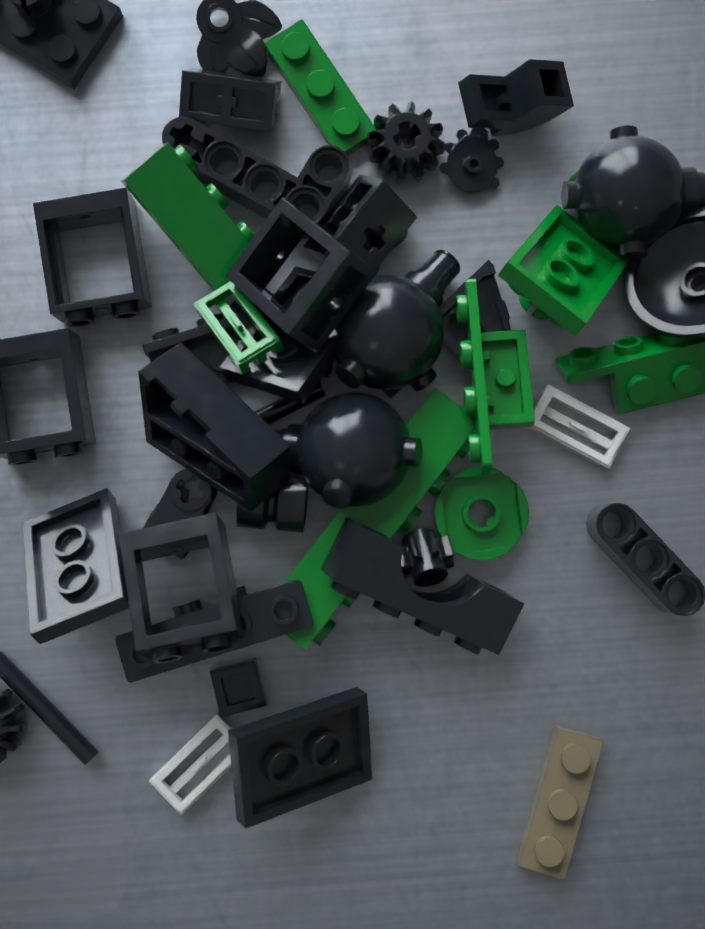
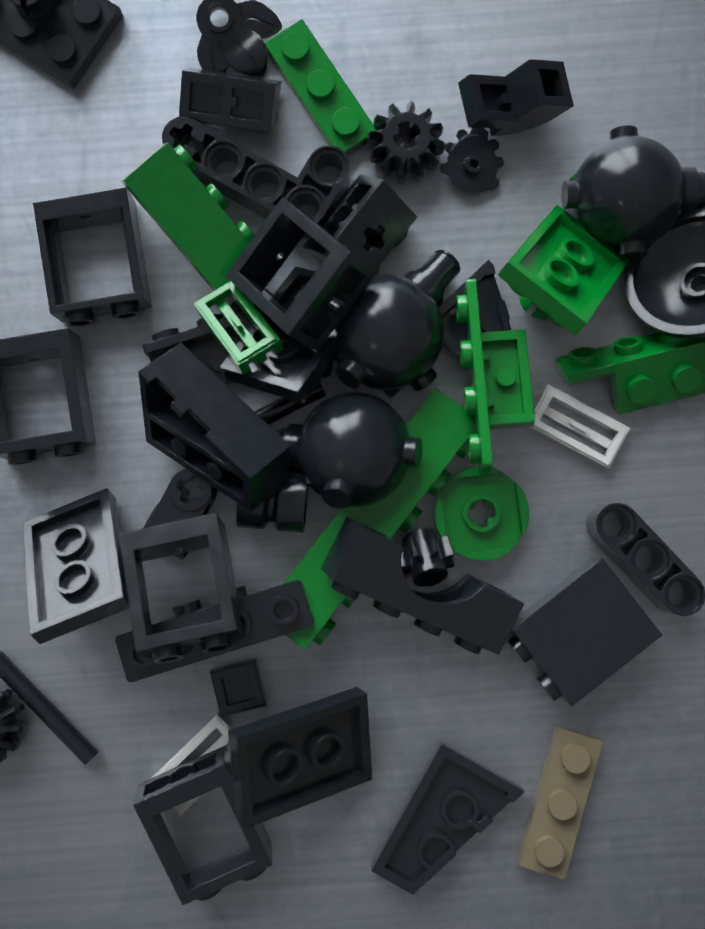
(179, 787): none -> black window
(441, 814): none -> black wing
(582, 632): none -> black brick

